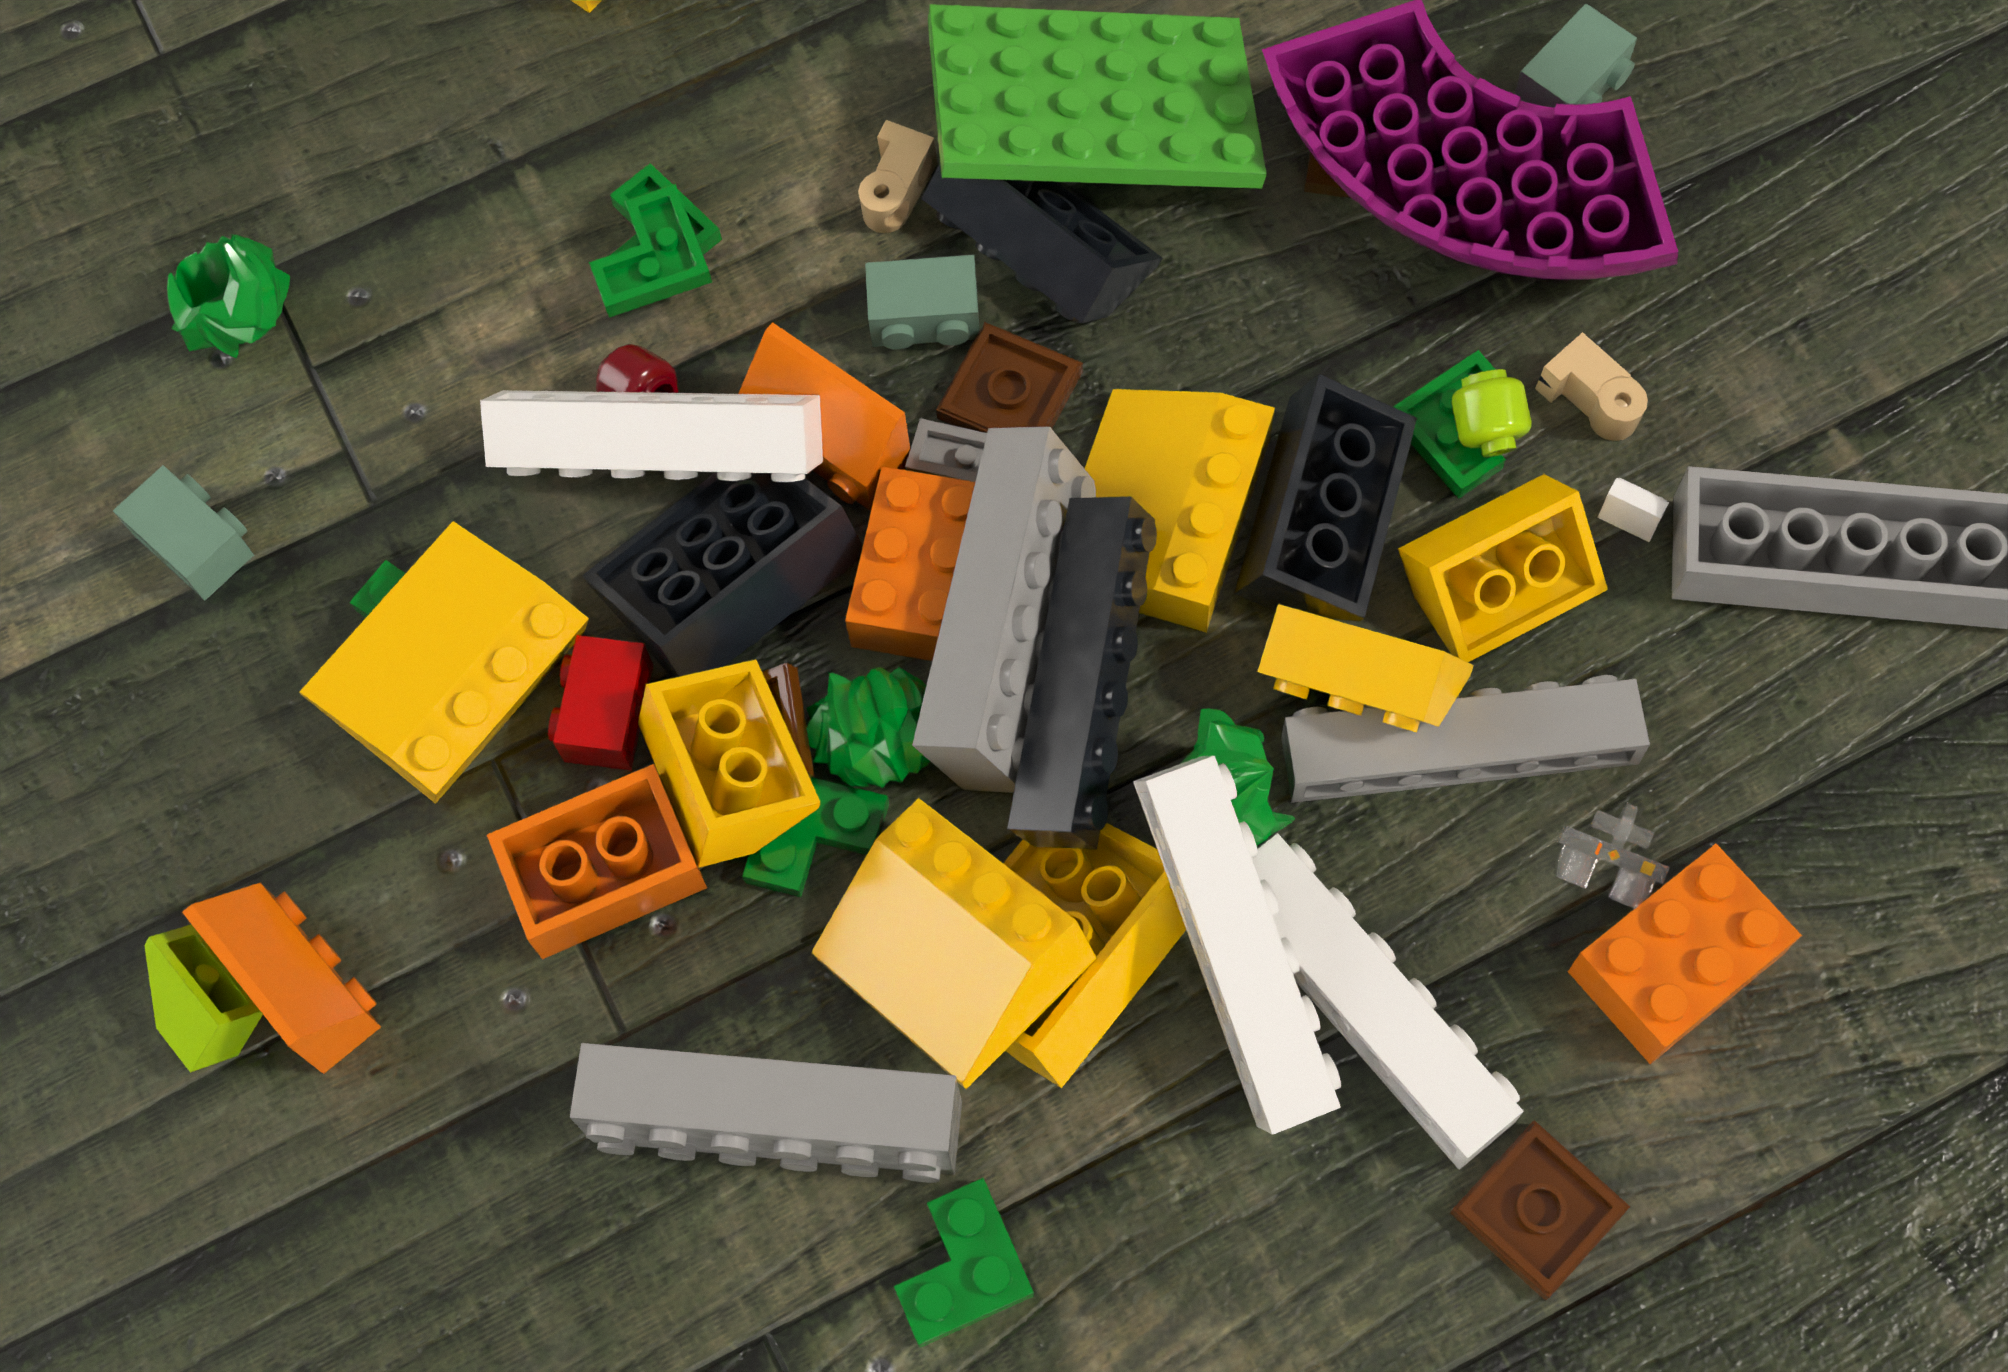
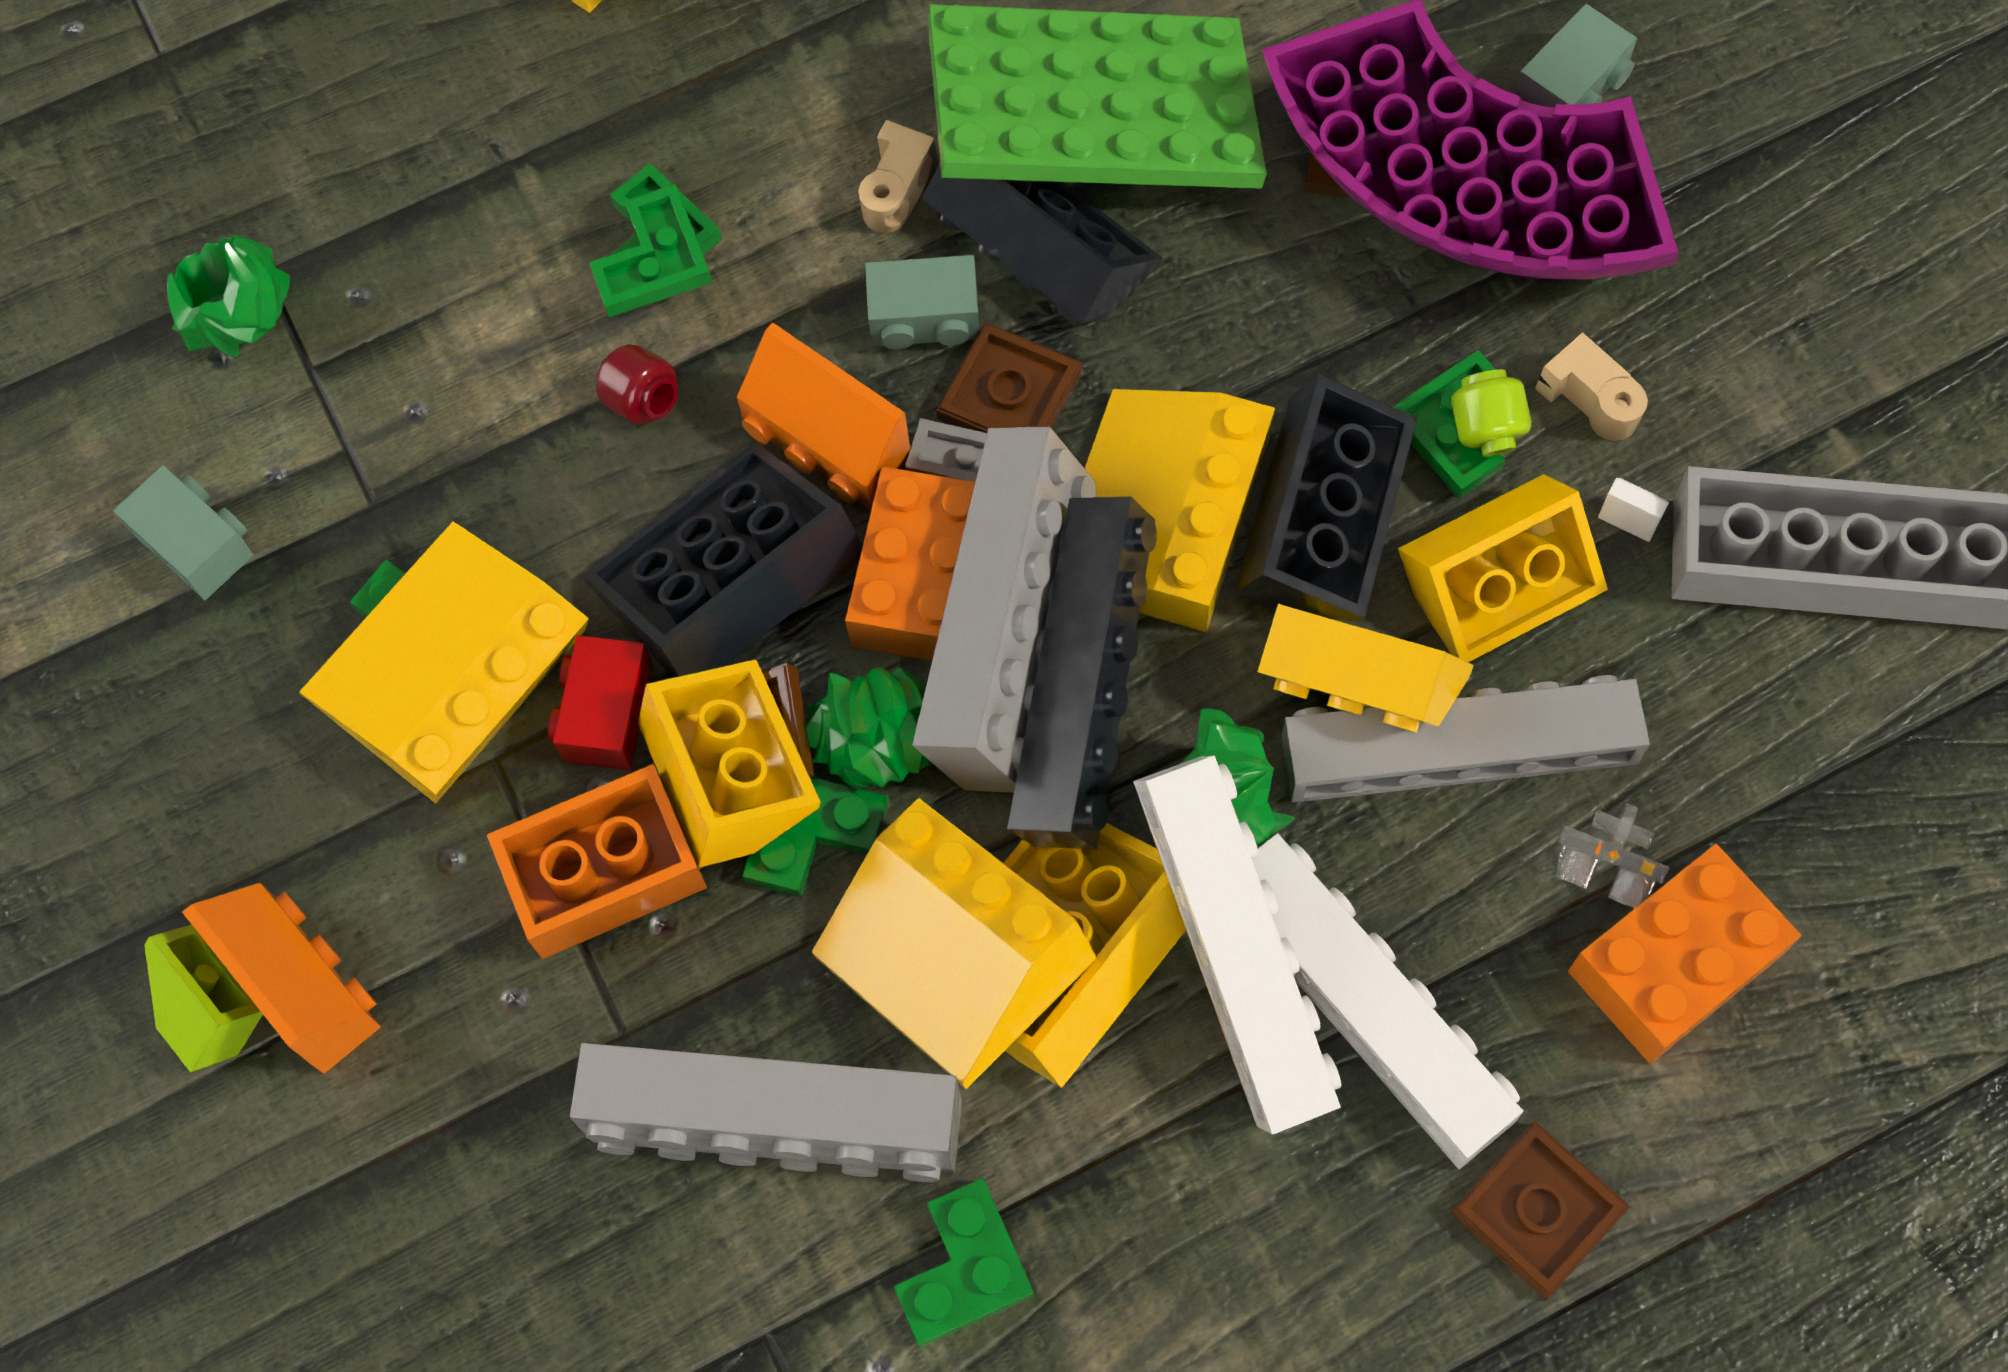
(653, 433): white brick -> none

